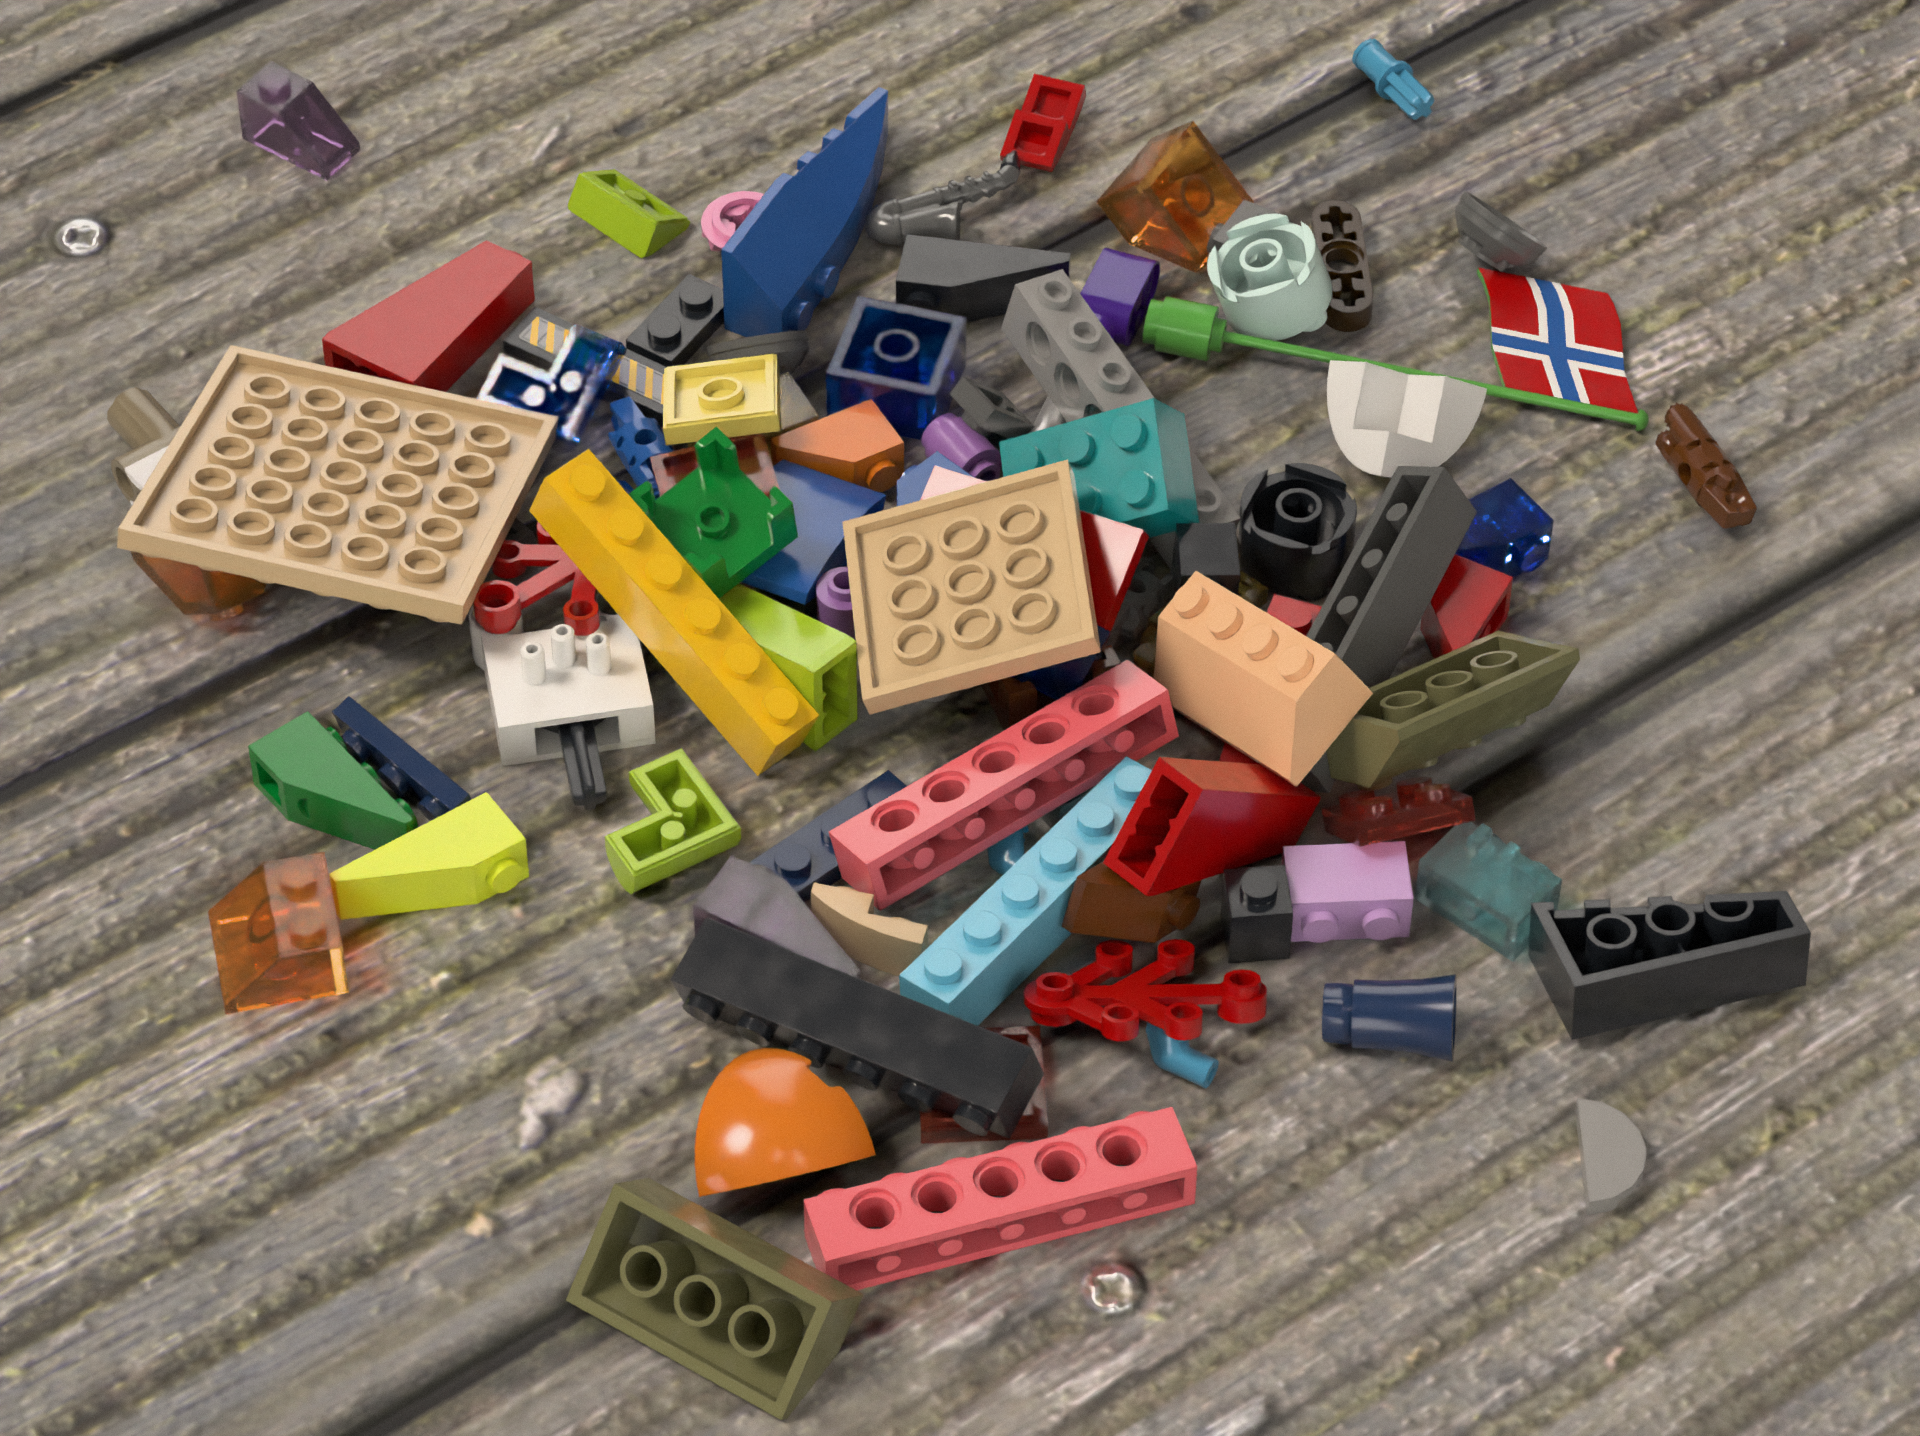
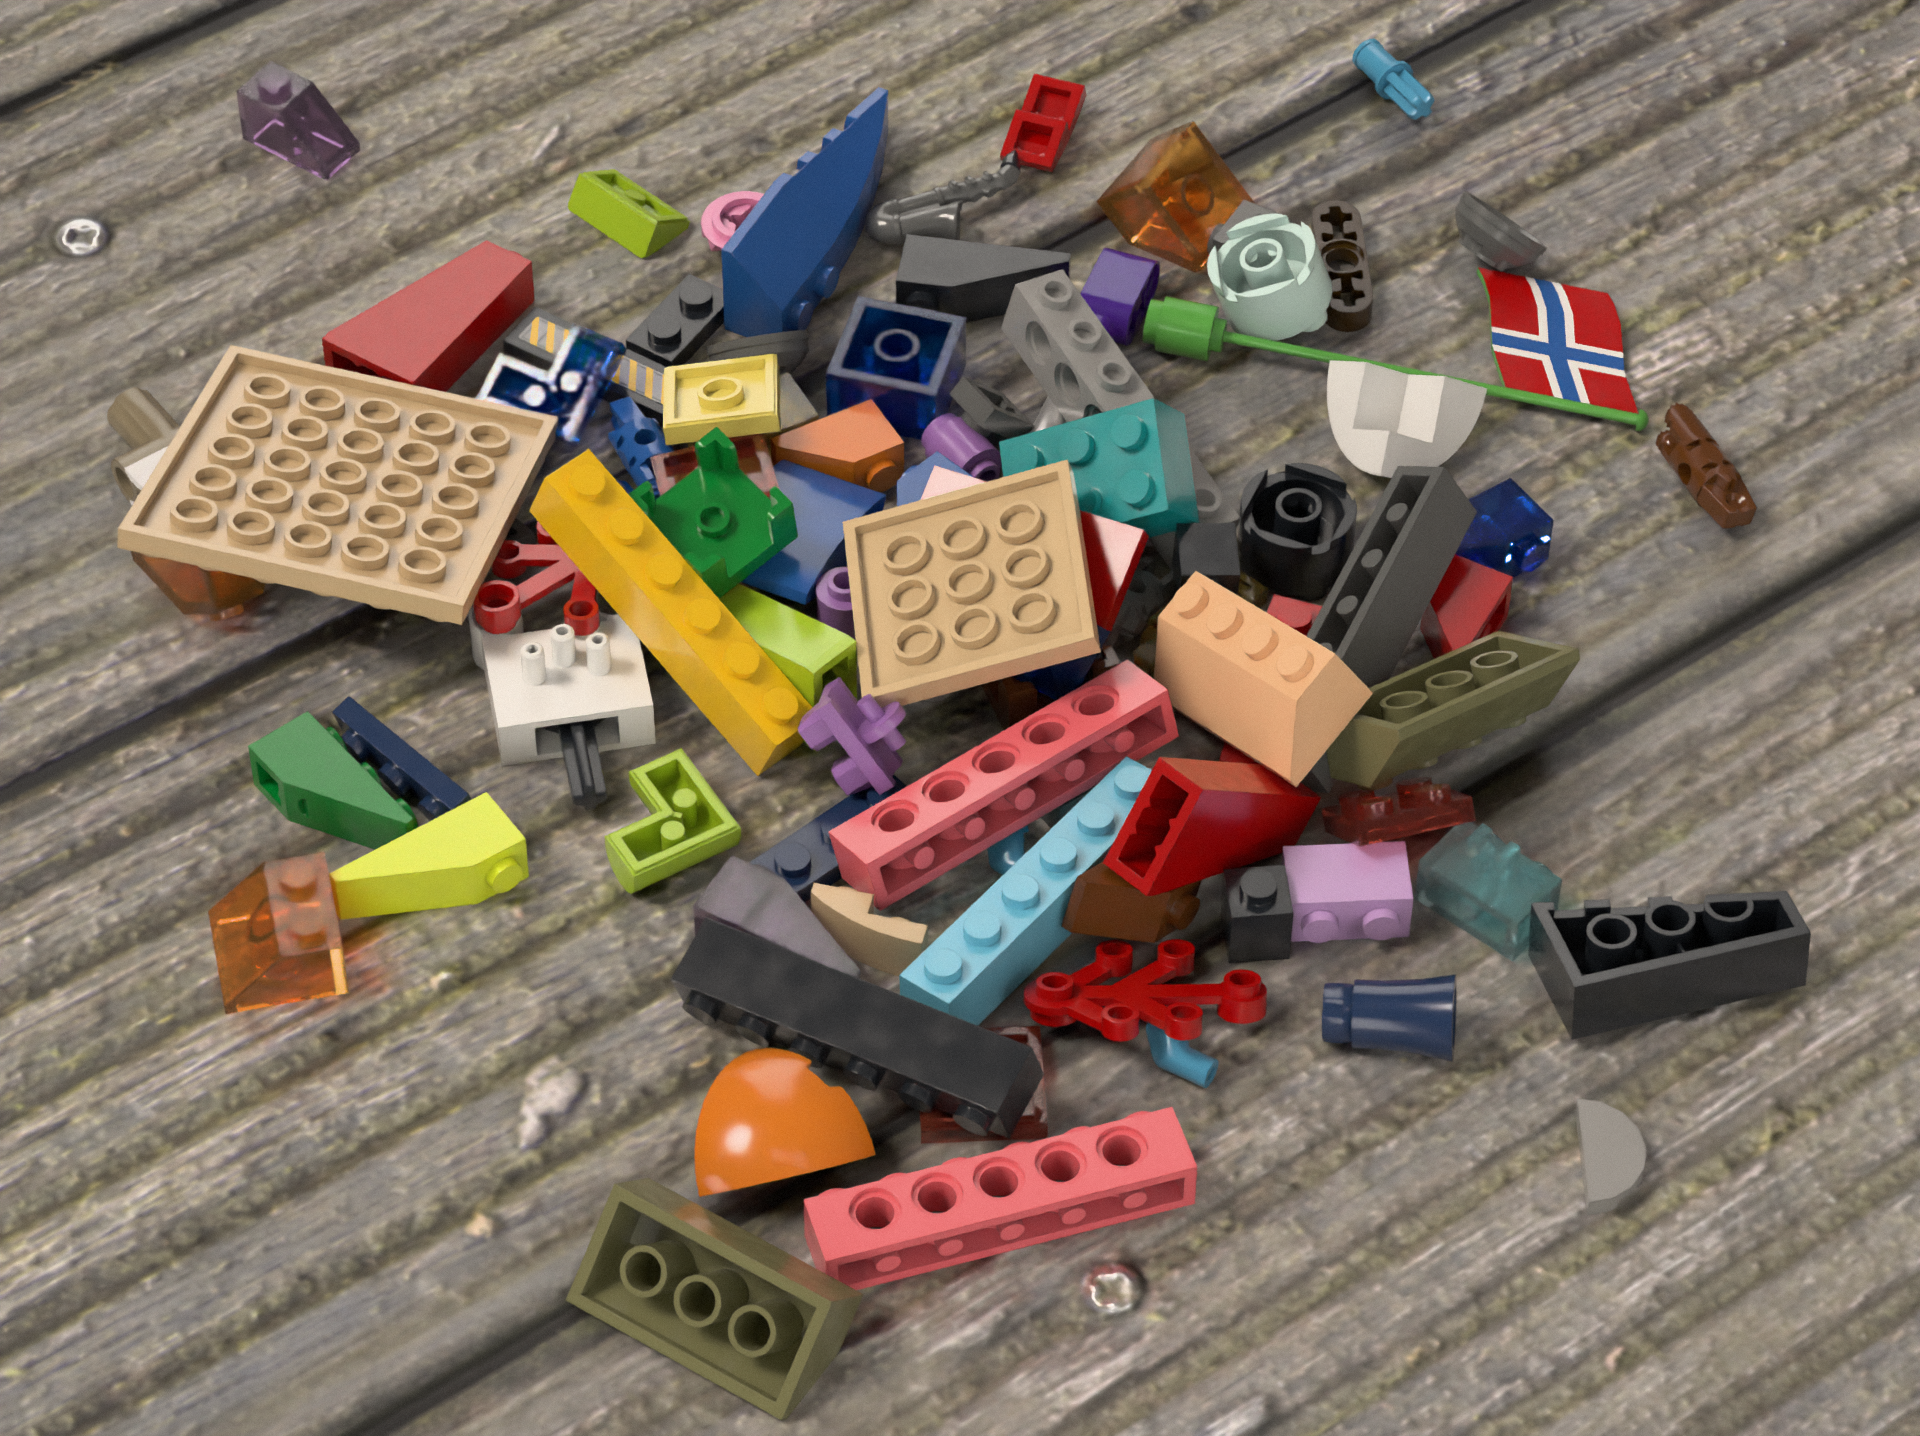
(863, 731): none -> medium lavender hips

